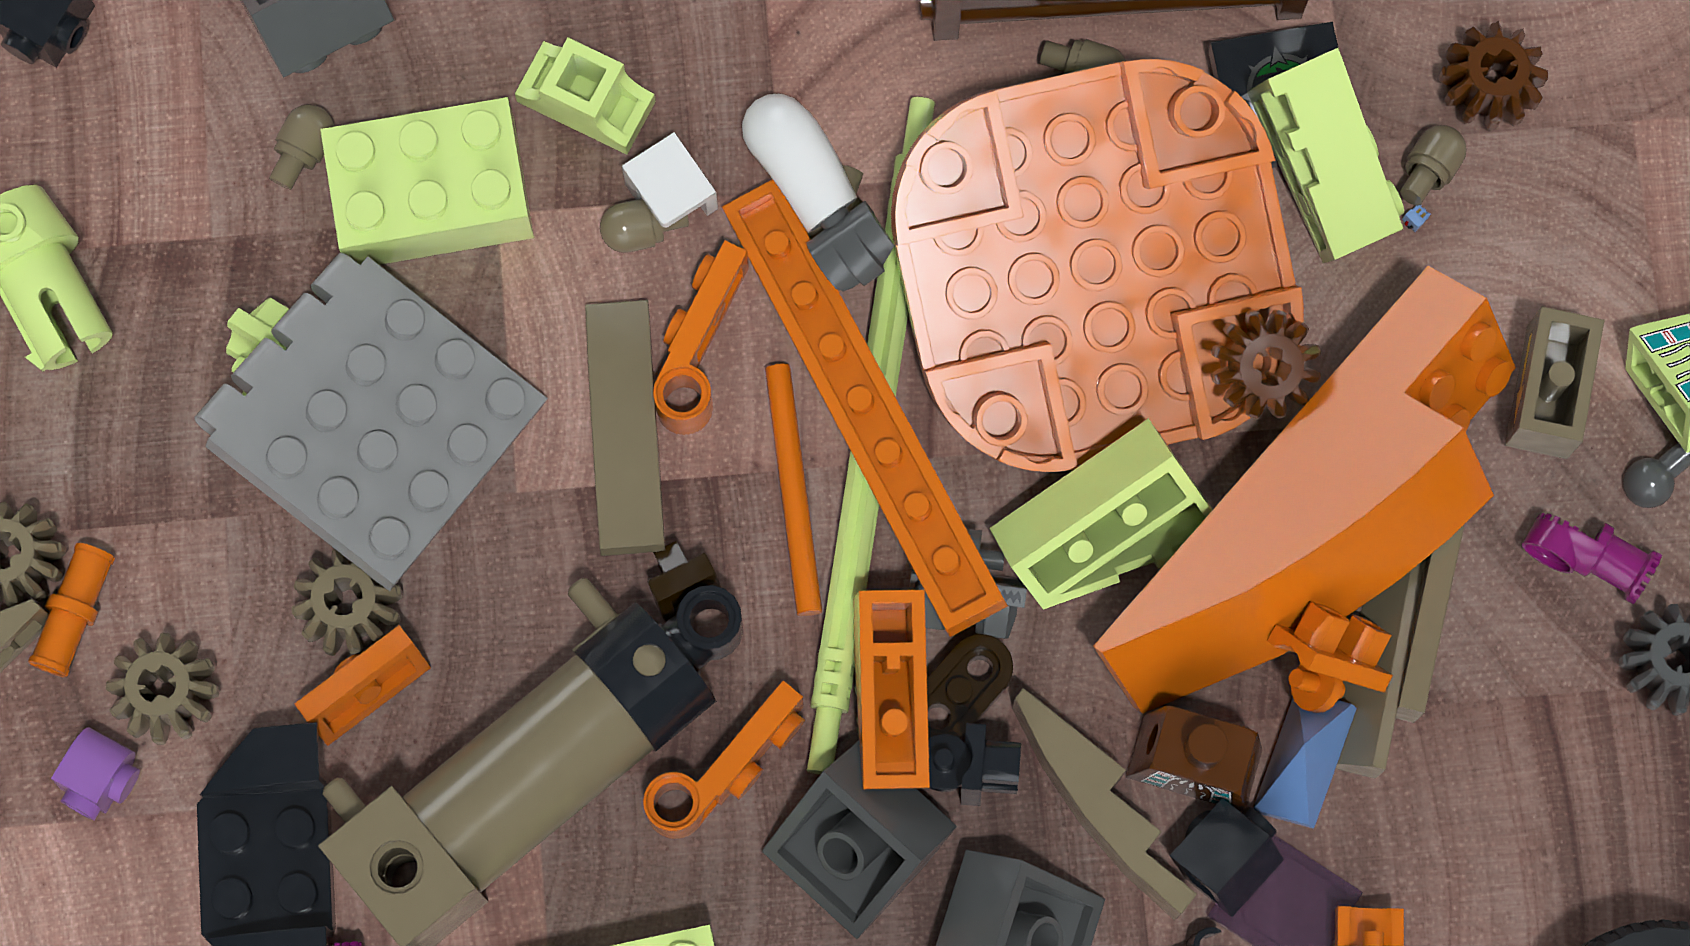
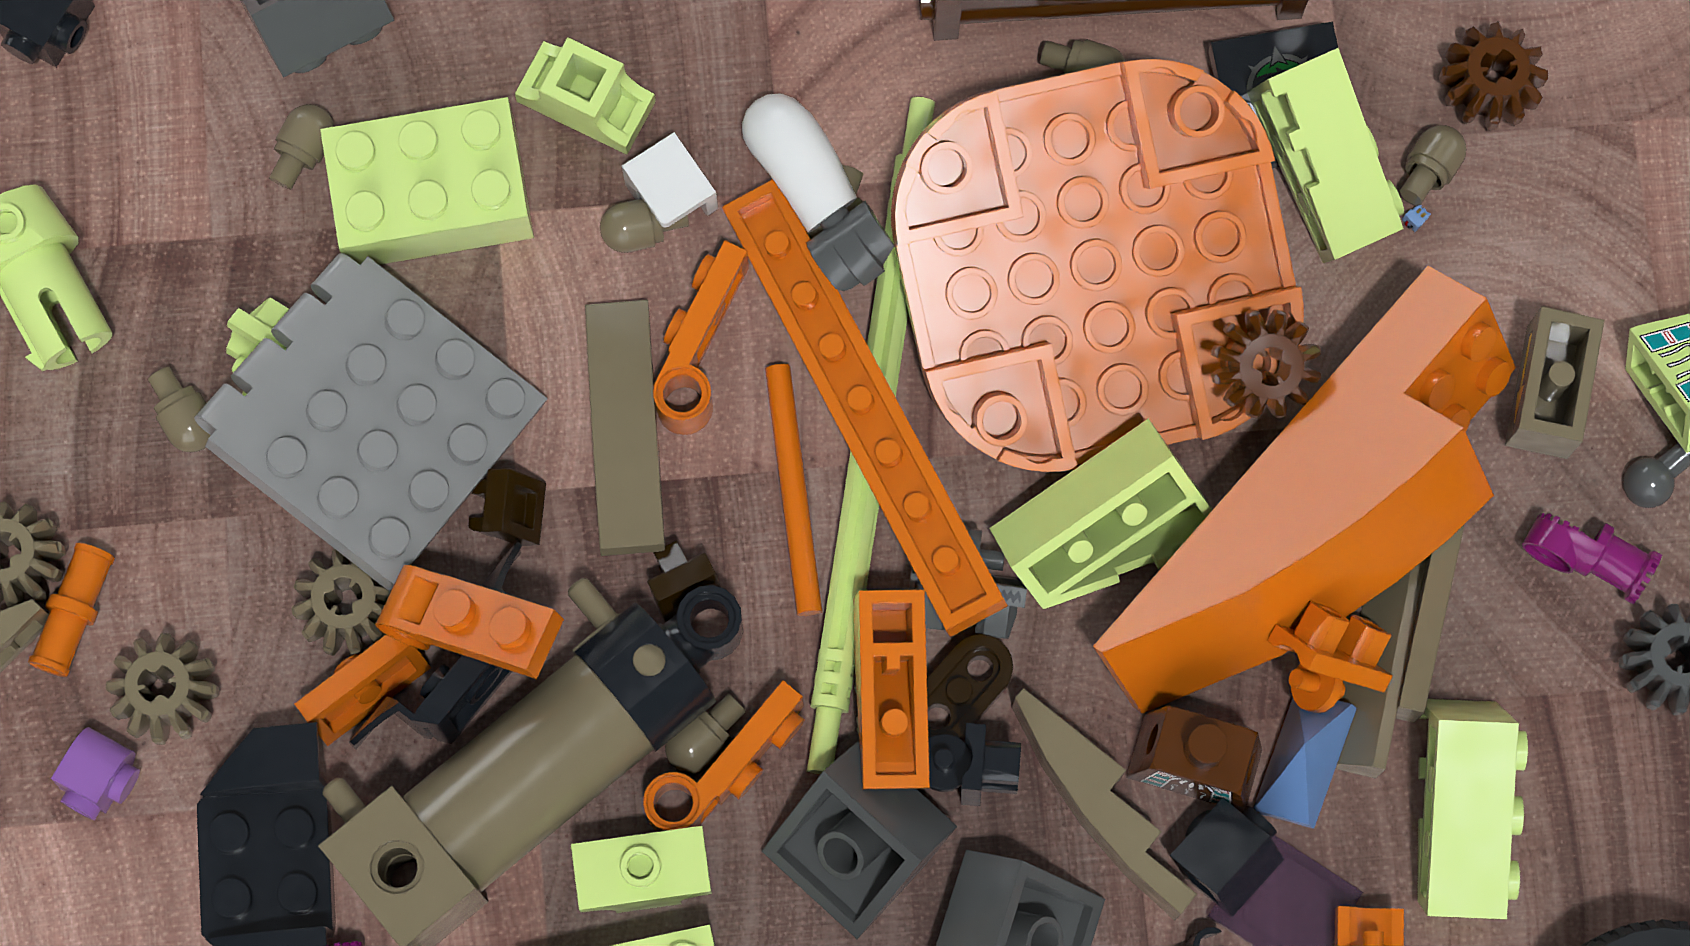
(177, 411): none -> dark tan cylinder
(450, 694): none -> black piece
(469, 621): none -> orange plate
(510, 507): none -> dark brown tile
(641, 870): none -> yellowish green brick
(704, 738): none -> dark tan cylinder
(1469, 809): none -> yellowish green wedge

